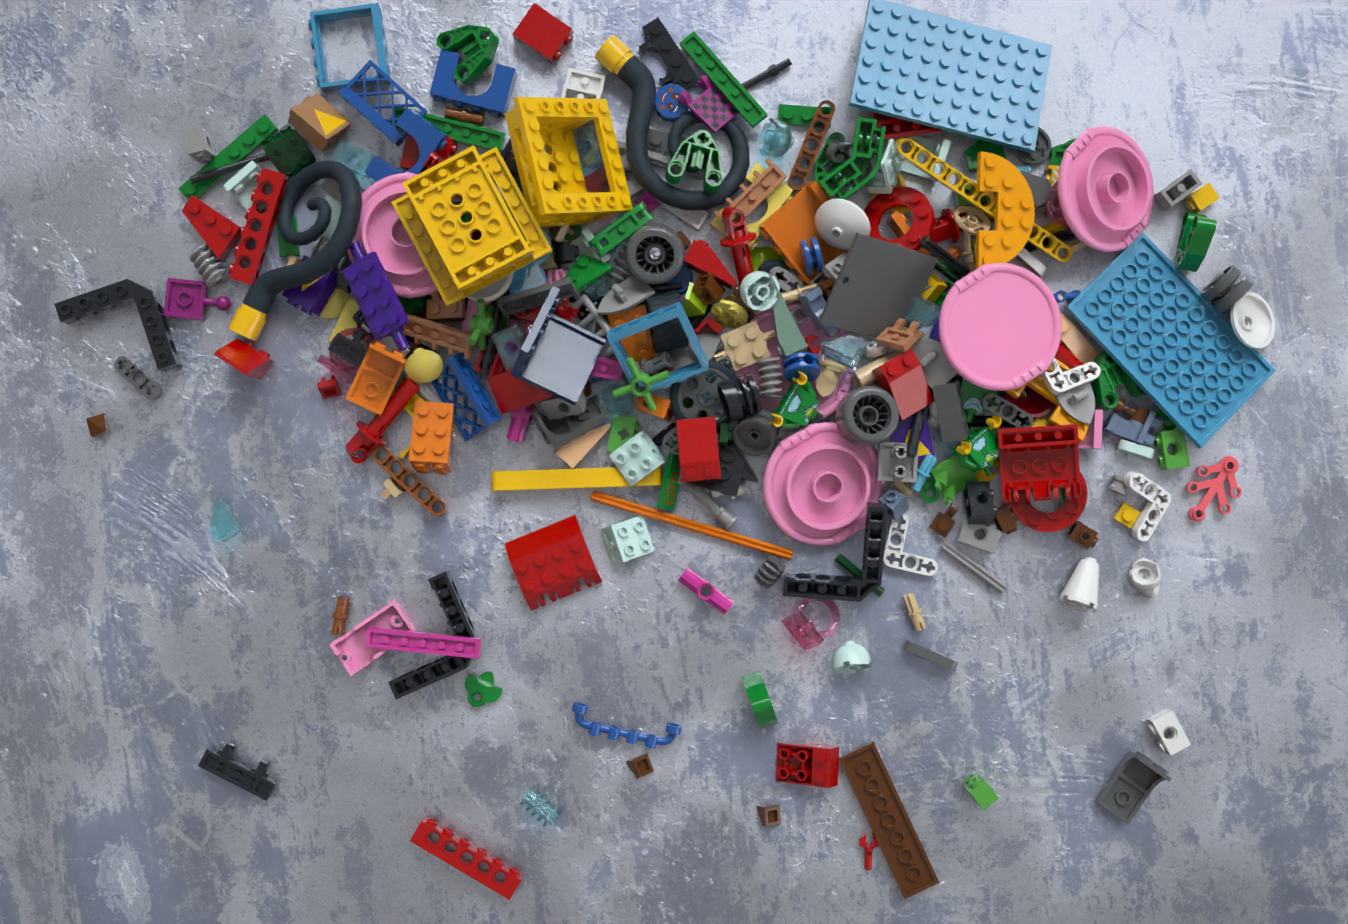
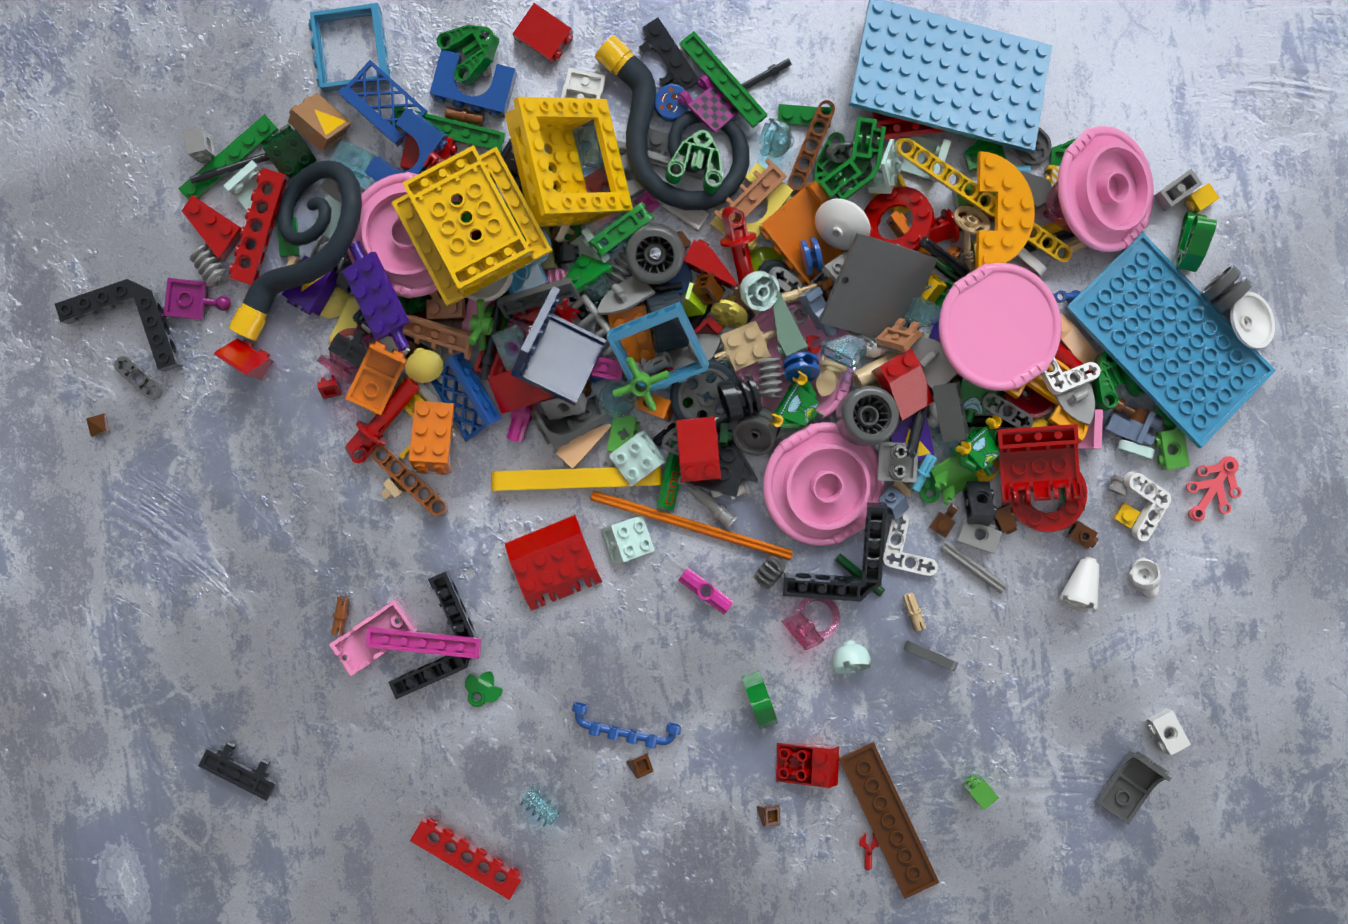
(224, 522): clear light blue slope -> none

